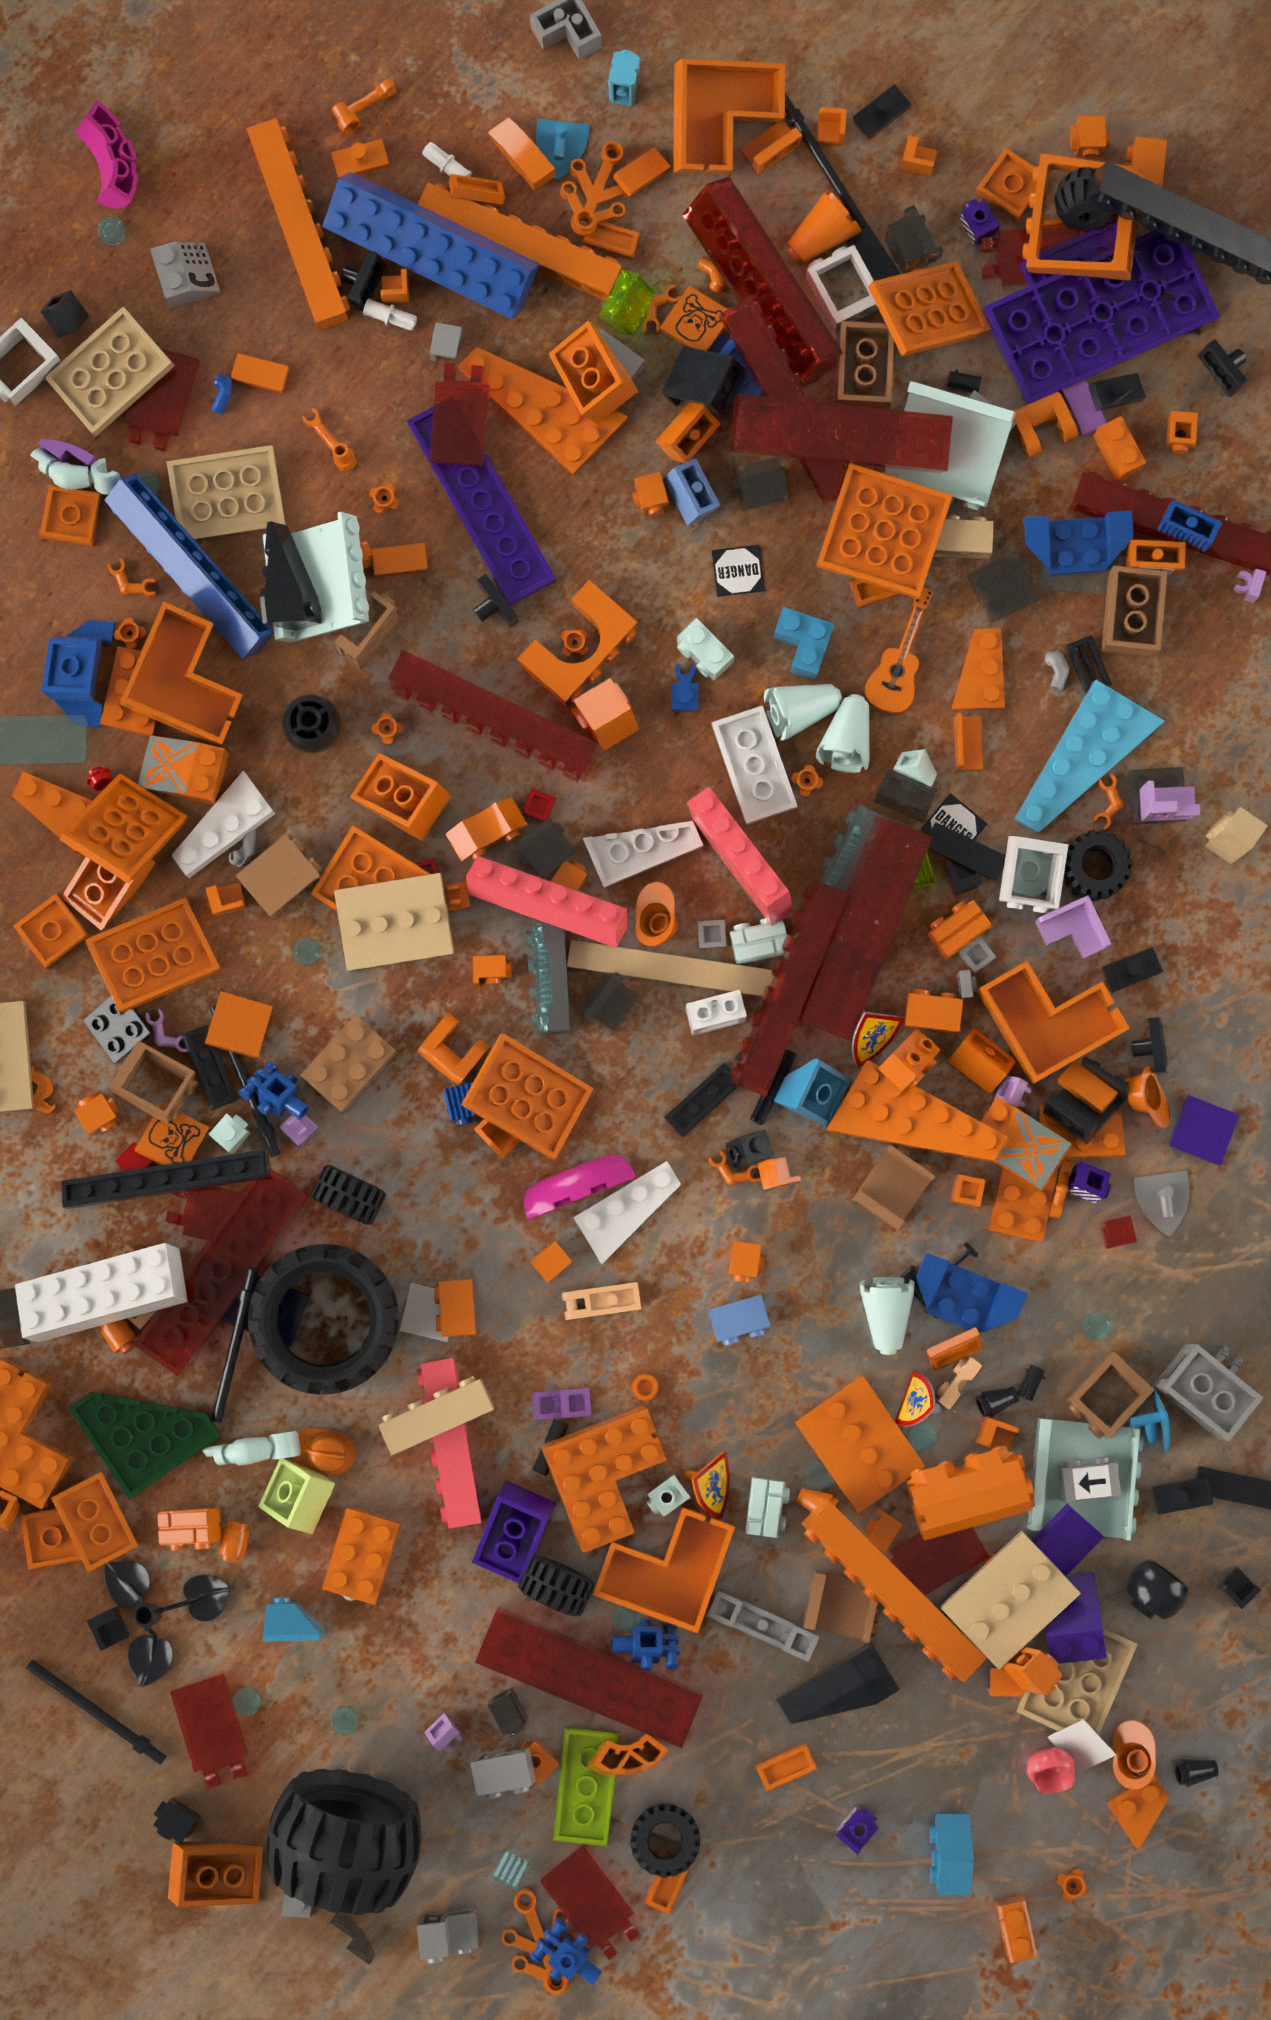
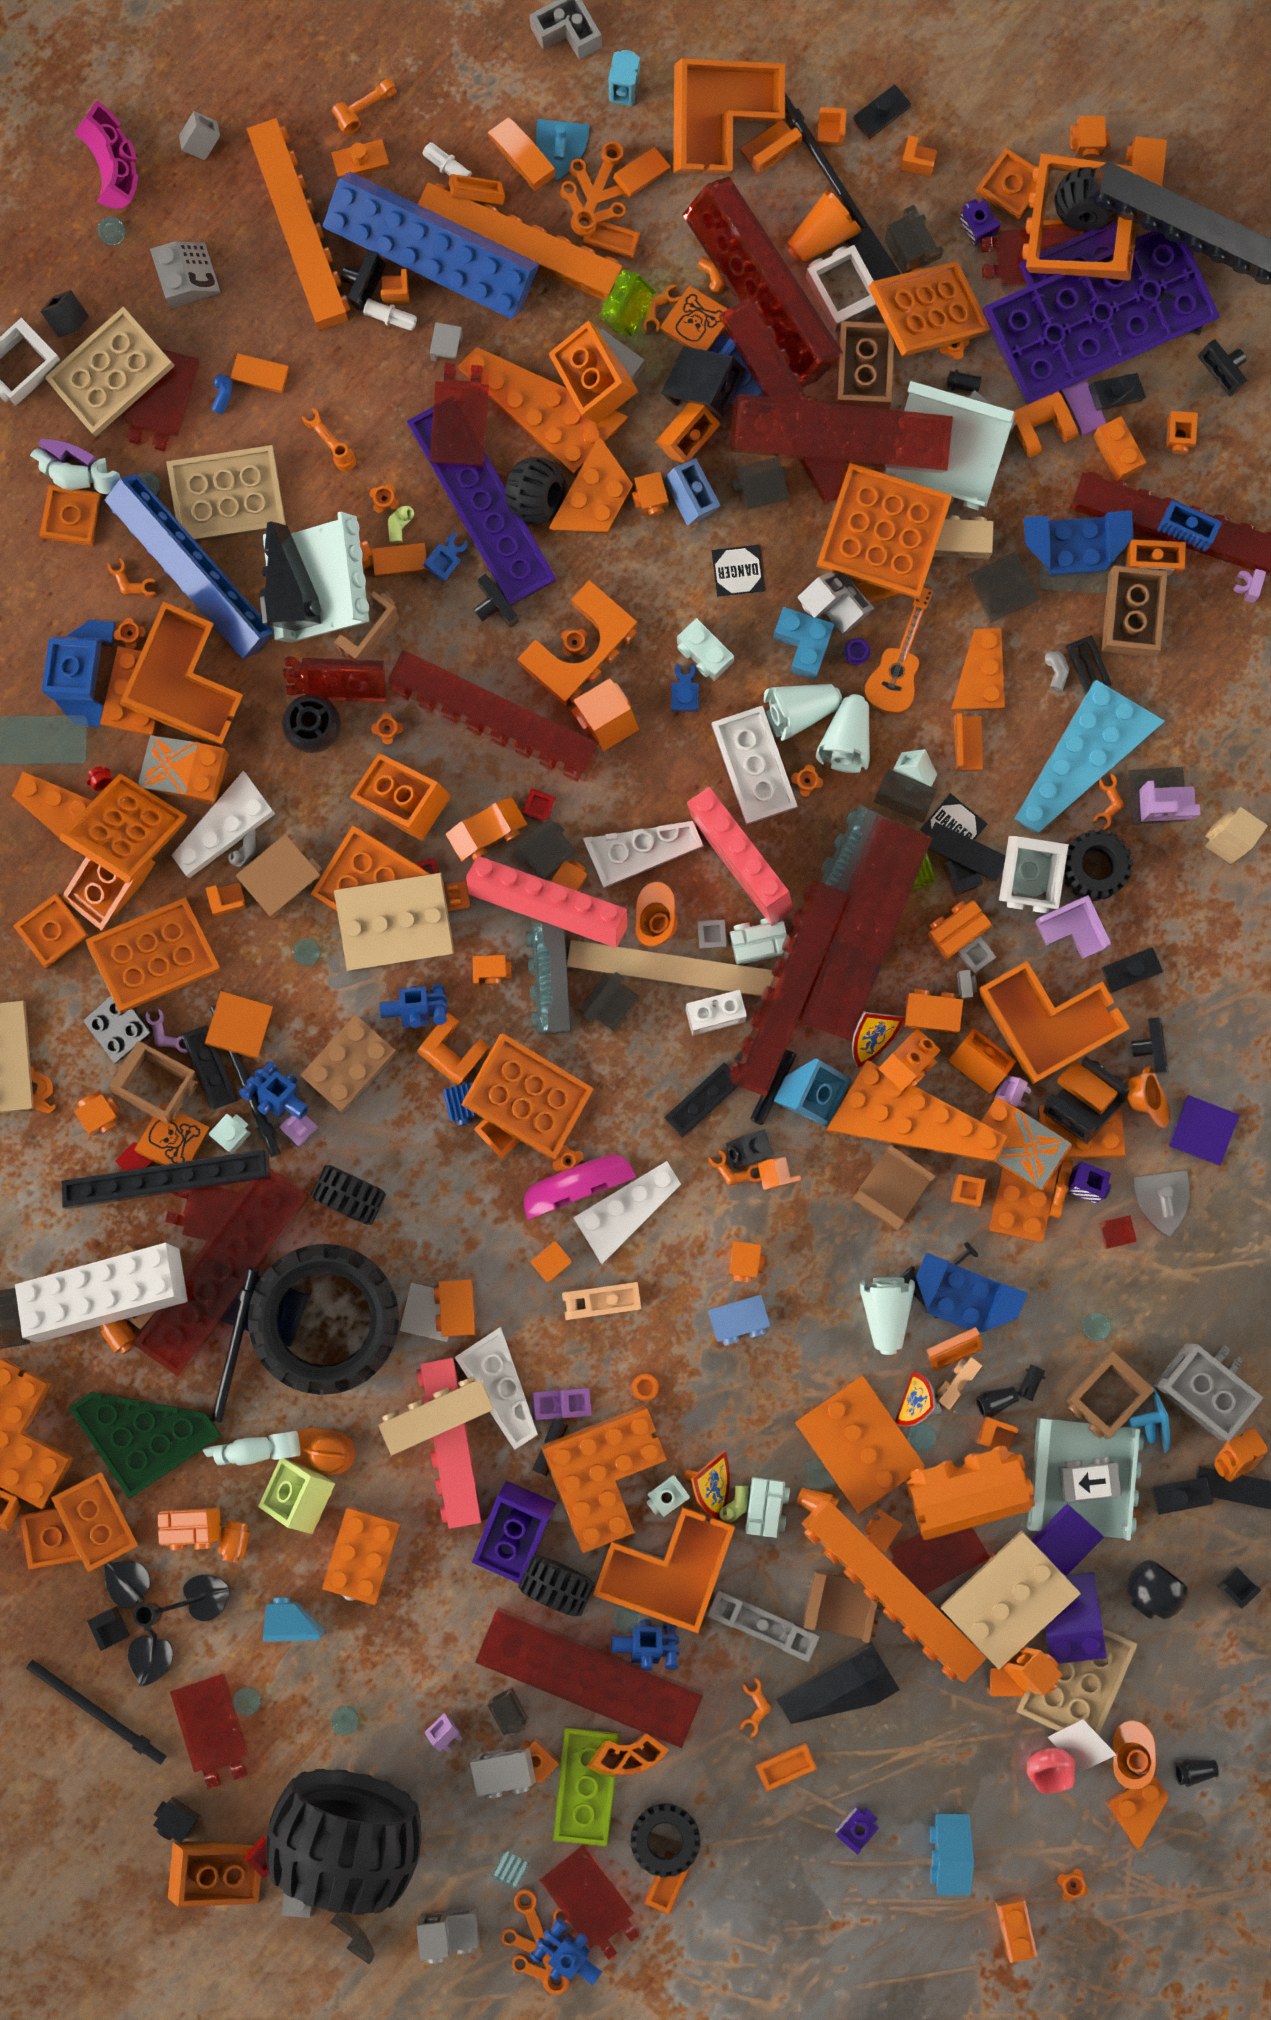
(199, 135): none -> light grey panel
(257, 1857): none -> red tile
(337, 678): none -> clear red tile
(397, 522): none -> yellowish green arm
(417, 1006): none -> blue piece
(443, 559): none -> blue plate
(493, 1363): none -> white wing
(535, 490): none -> black wheel
(565, 1153): none -> orange plate
(595, 494): none -> orange wing
(737, 1507): none -> yellowish green arm
(762, 1704): none -> orange arm
(838, 599): none -> light grey brick
(857, 651): none -> dark purple plate
(954, 352): none -> orange plate
(1240, 1455): none -> orange brick

